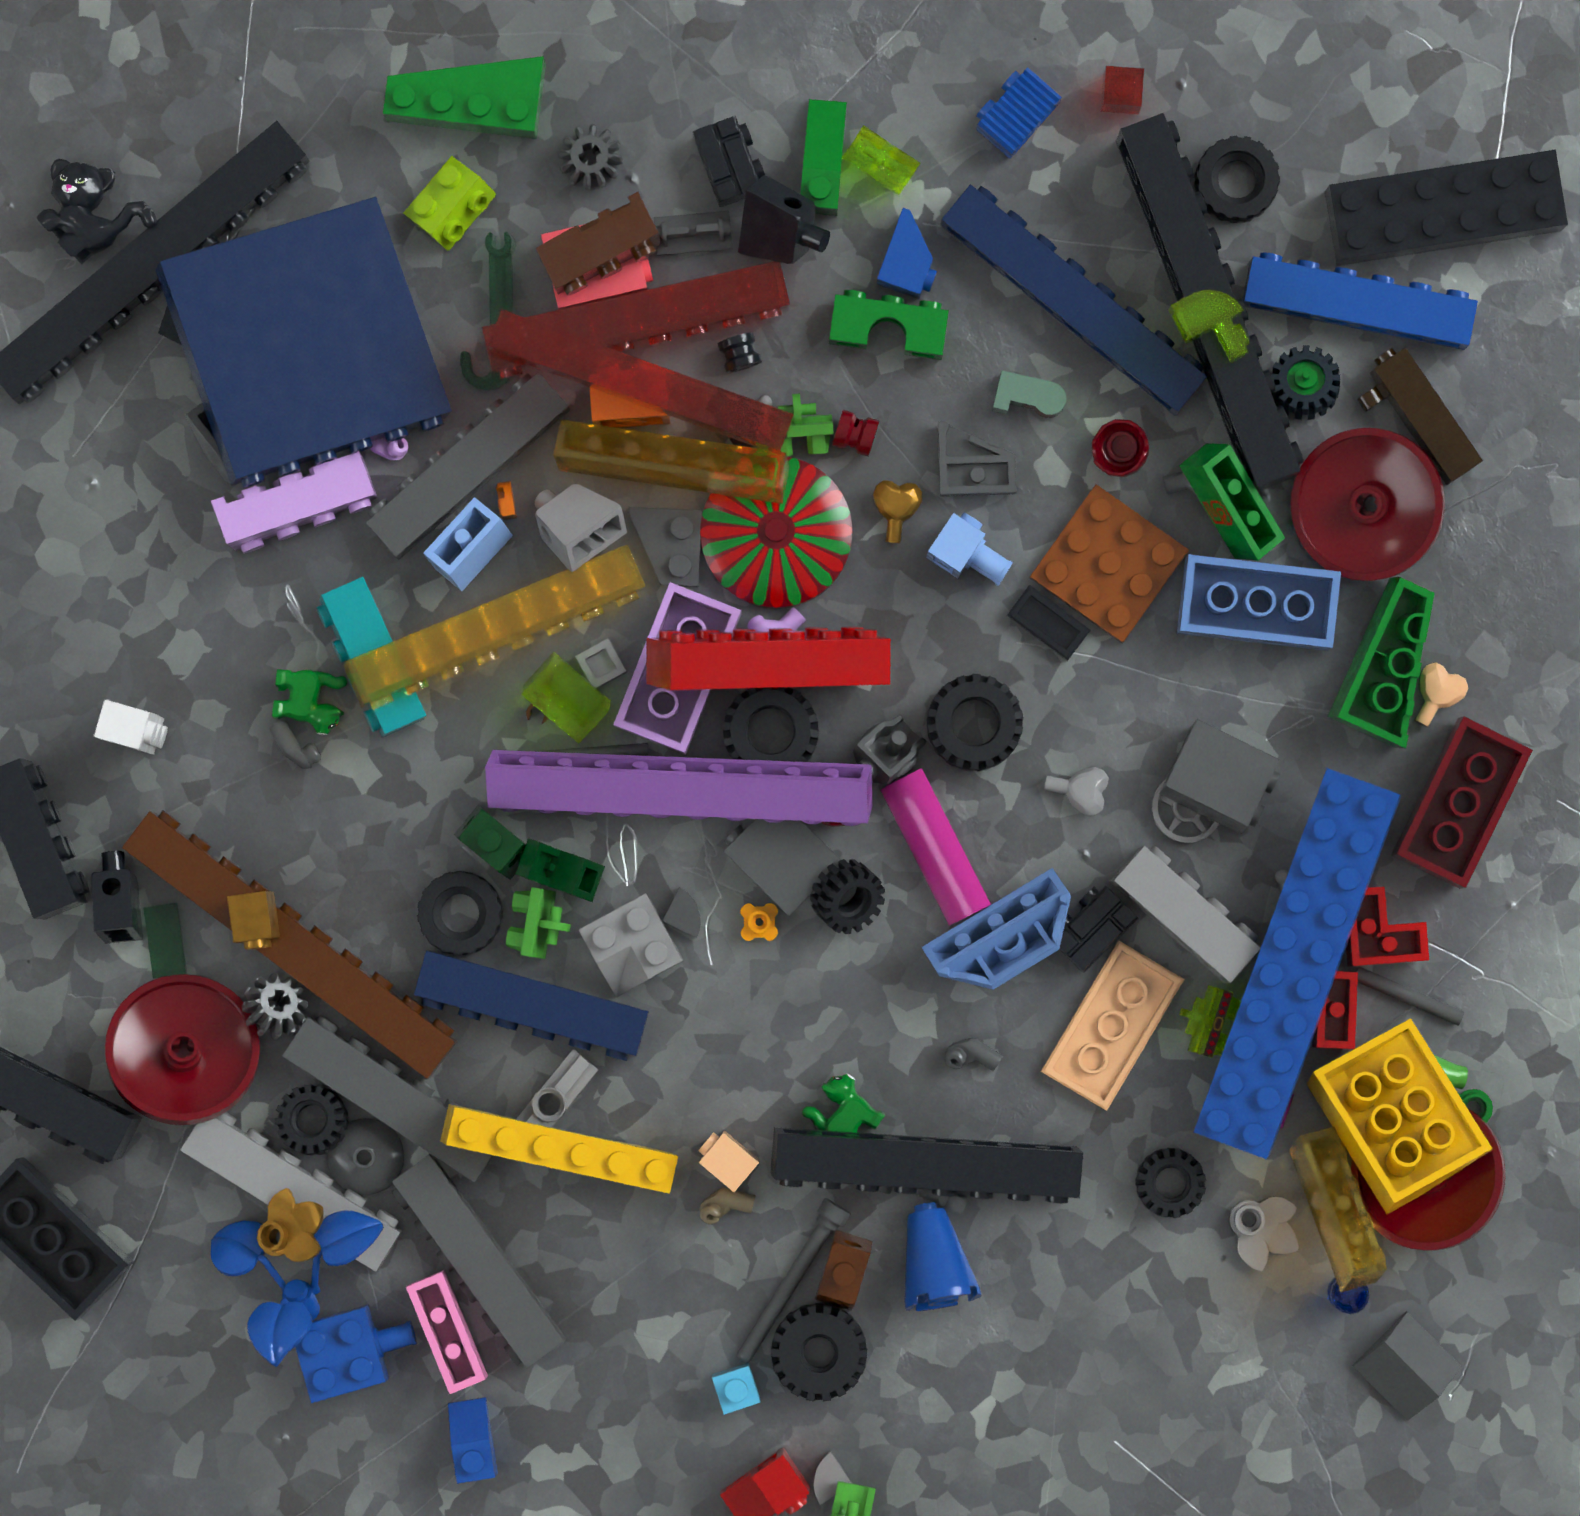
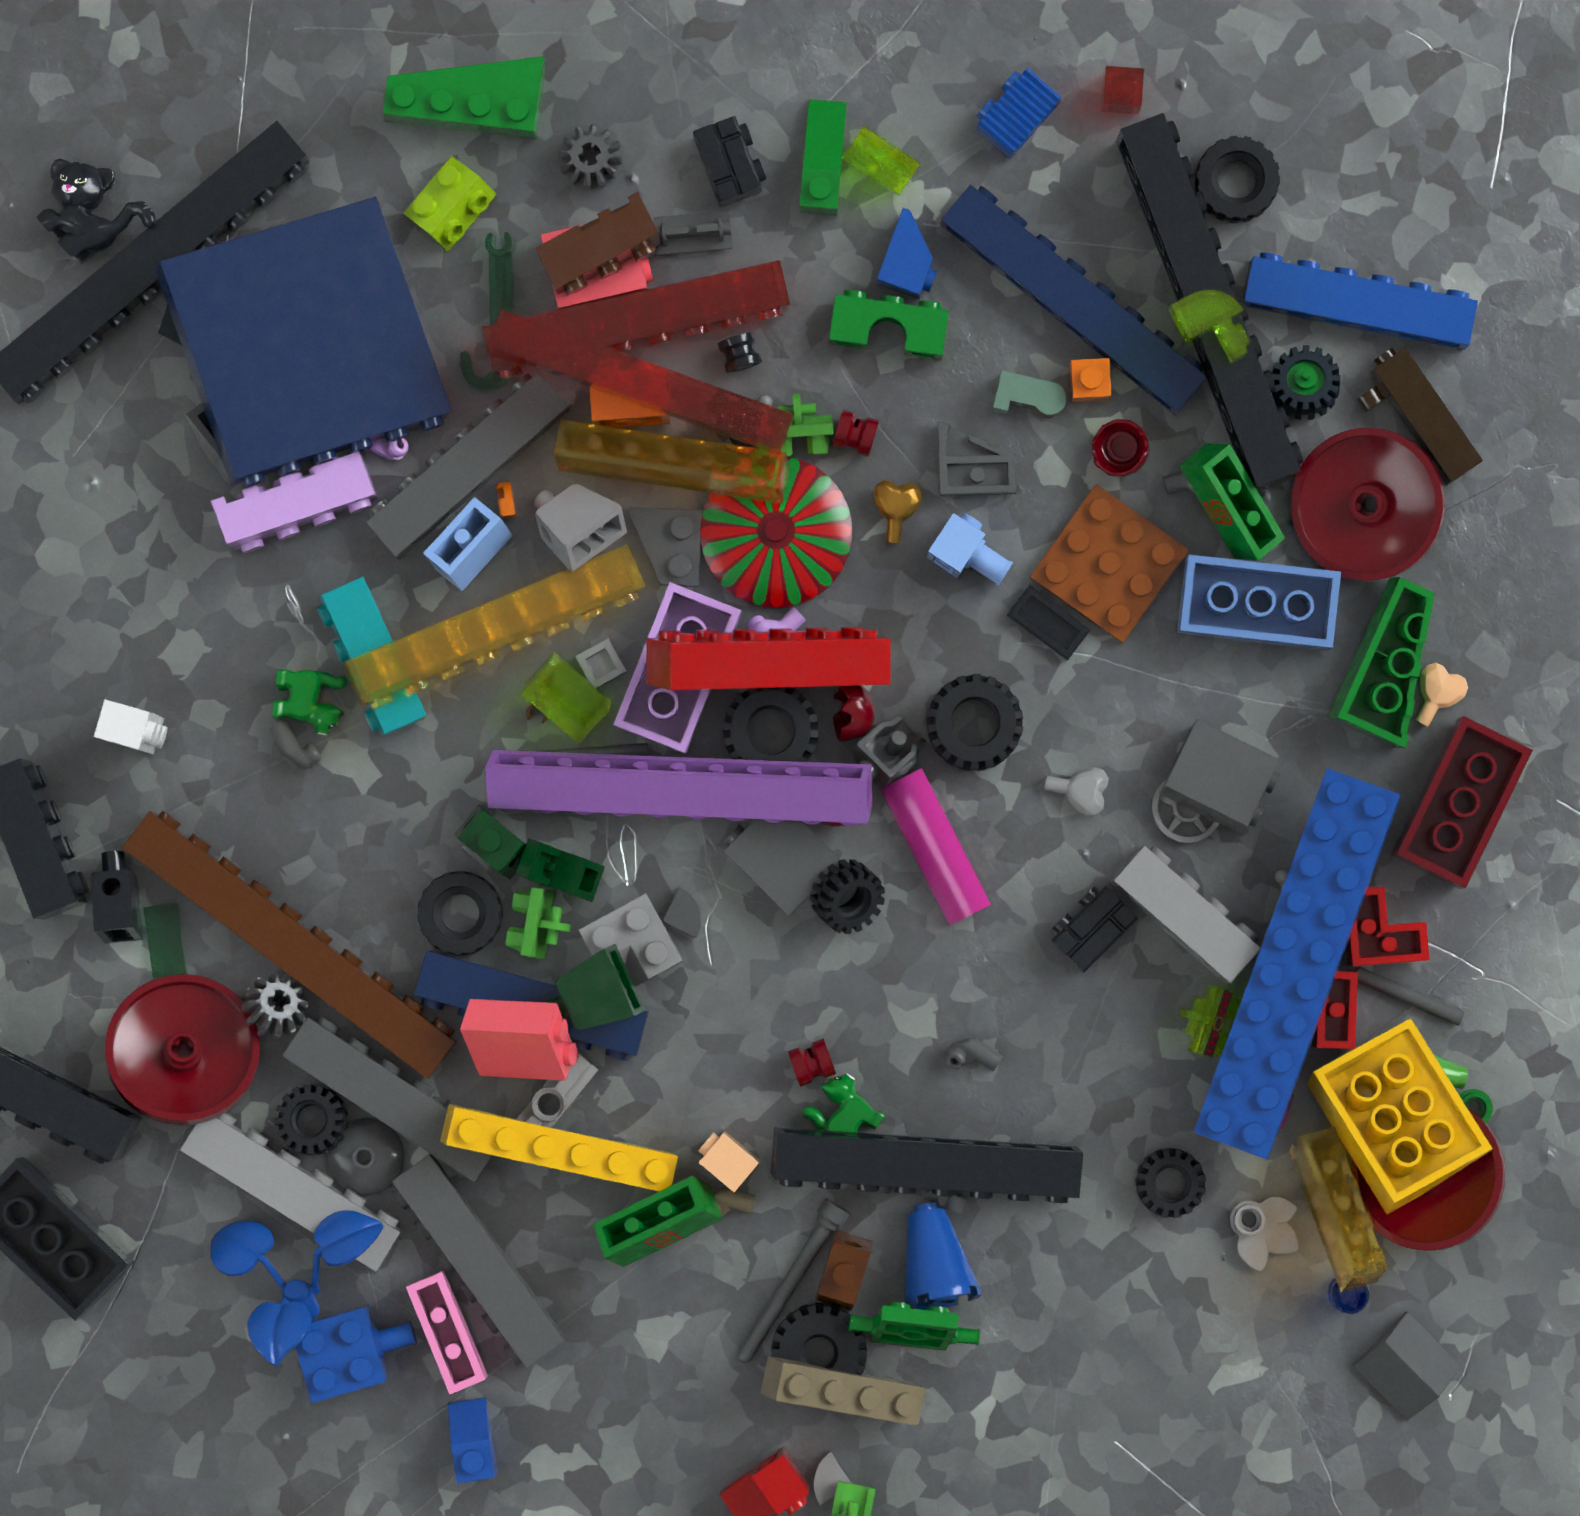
(253, 919): pearl gold brick -> none
(296, 1228): pearl gold plate -> none
(518, 1039): none -> coral brick
(598, 991): none -> dark green torso
(657, 1221): none -> green brick
(736, 1388): medium azure brick -> none
(751, 914): light orange plate -> none
(779, 223): black torso -> none
(811, 1062): none -> dark red wheel
(842, 1391): none -> dark tan arch
(856, 714): none -> dark red hair
(917, 1328): none -> green plate
(1005, 935): medium blue wedge -> none
(1090, 380): none -> orange brick
(1112, 1025): light nougat tile -> none
(1446, 207): black brick -> none

